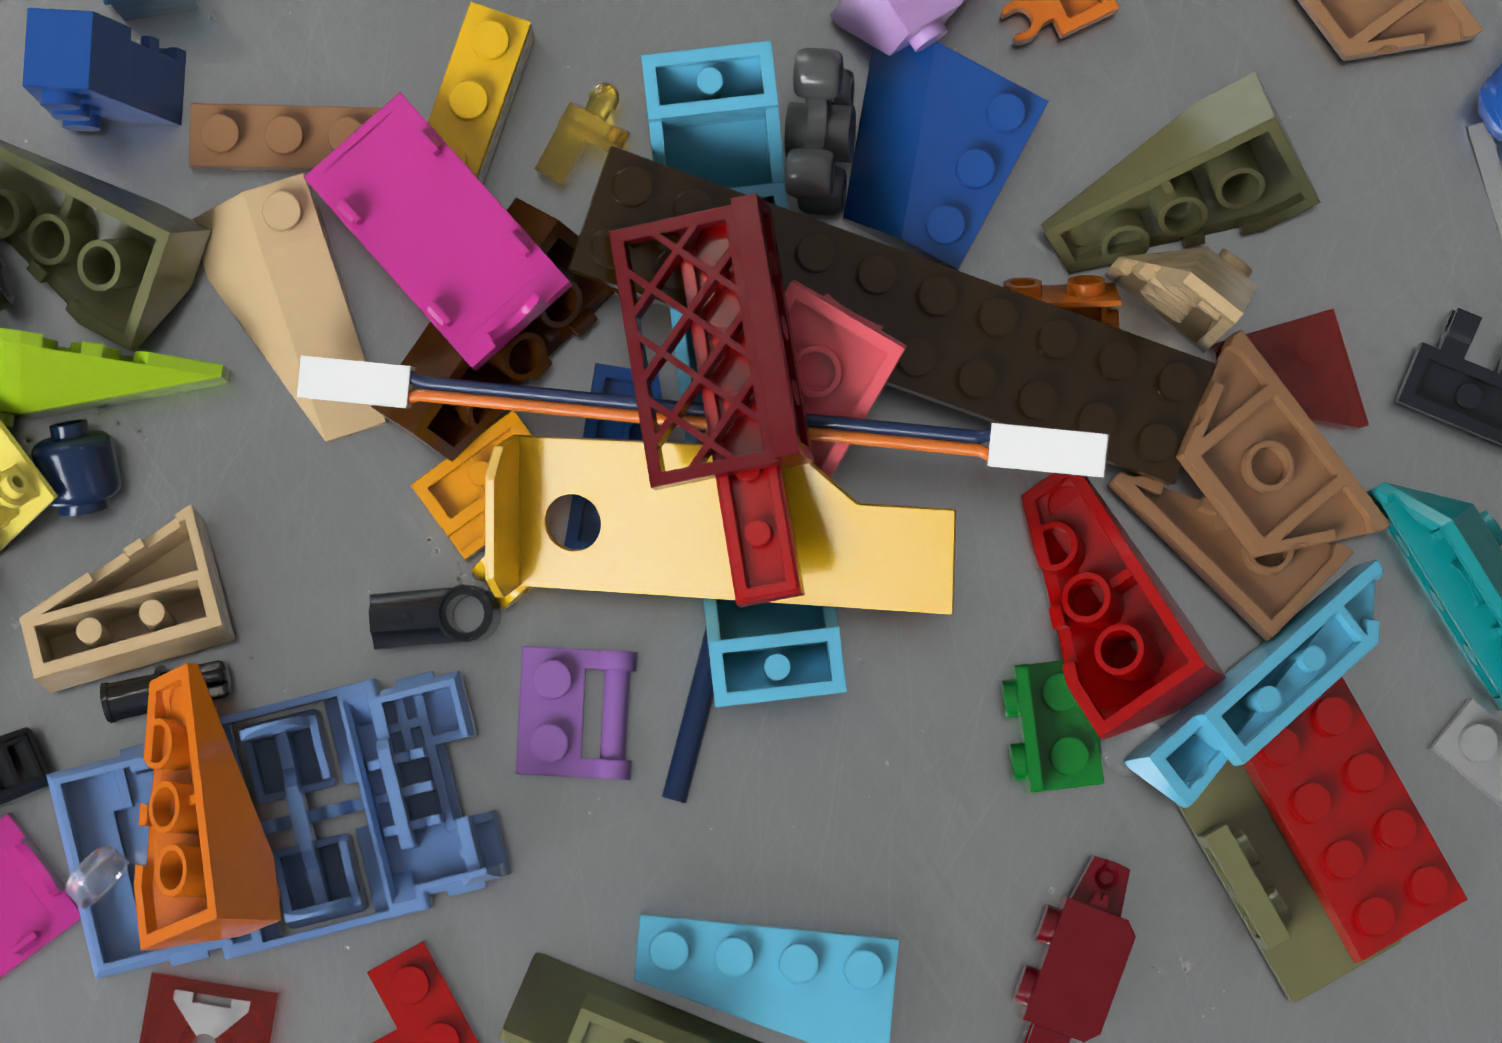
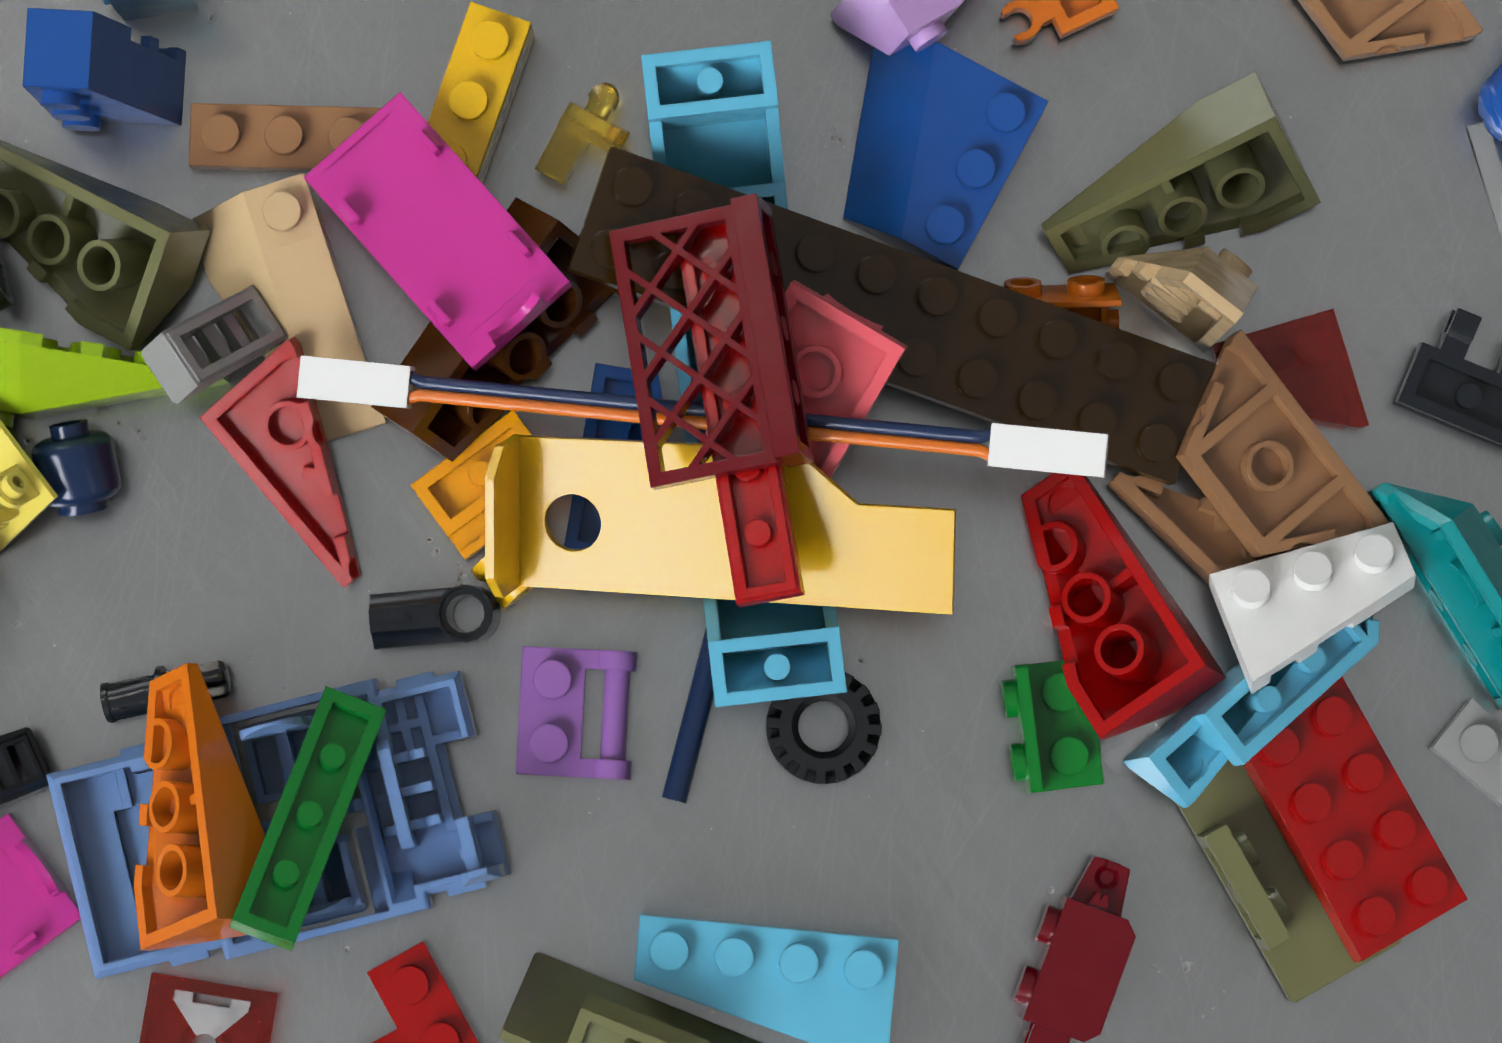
(96, 875): clear tile -> none
(132, 612): tan wedge -> none
(181, 364): none -> light grey slope
(288, 456): none -> wing
(308, 819): none -> green plate
(820, 131): dark grey gear -> none
(834, 765): none -> black tyre
(1298, 599): none -> white wing

